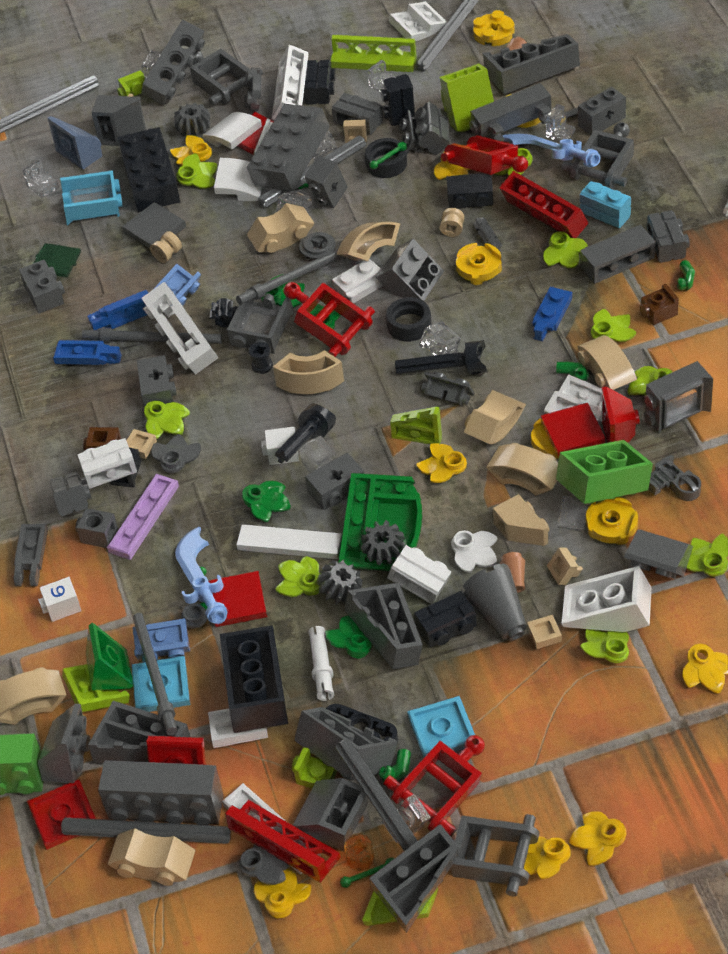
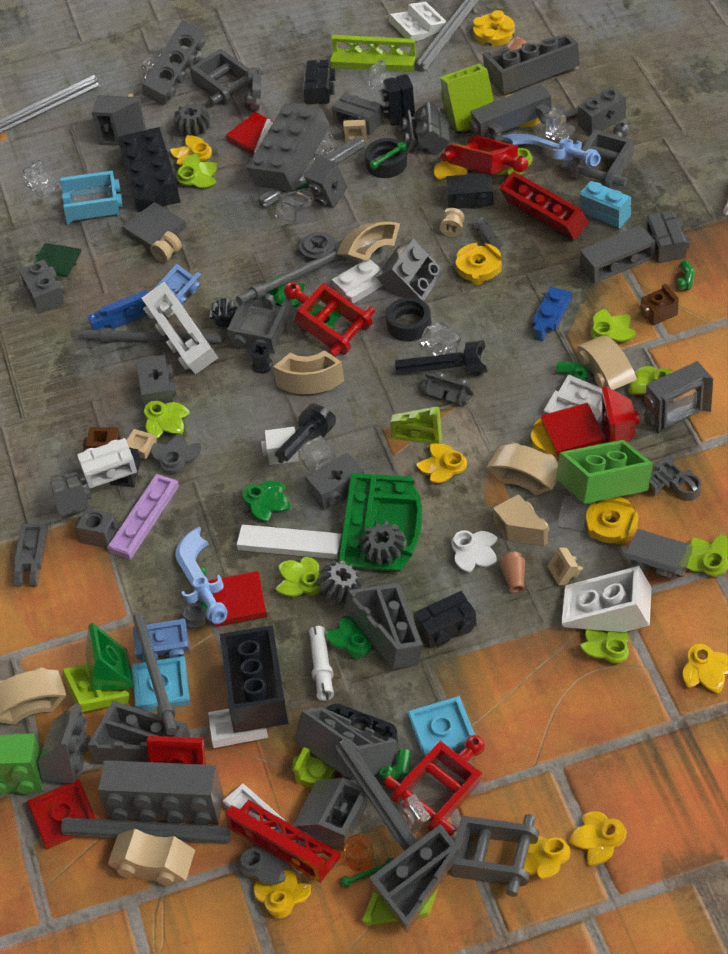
(59, 599): white brick -> none
(75, 143): sand blue slope -> none
(86, 353): blue hinge -> none
(131, 84): lime bracket -> none
(233, 130): white slope -> none
(235, 179): white slope -> none
(280, 229): tan brick -> none
(290, 79): white brick -> none
(419, 574): white brick -> none
(494, 418): tan brick -> none
(497, 600): dark grey cone -> none
(544, 631): tan plate -> none
(564, 250): lime plate -> none

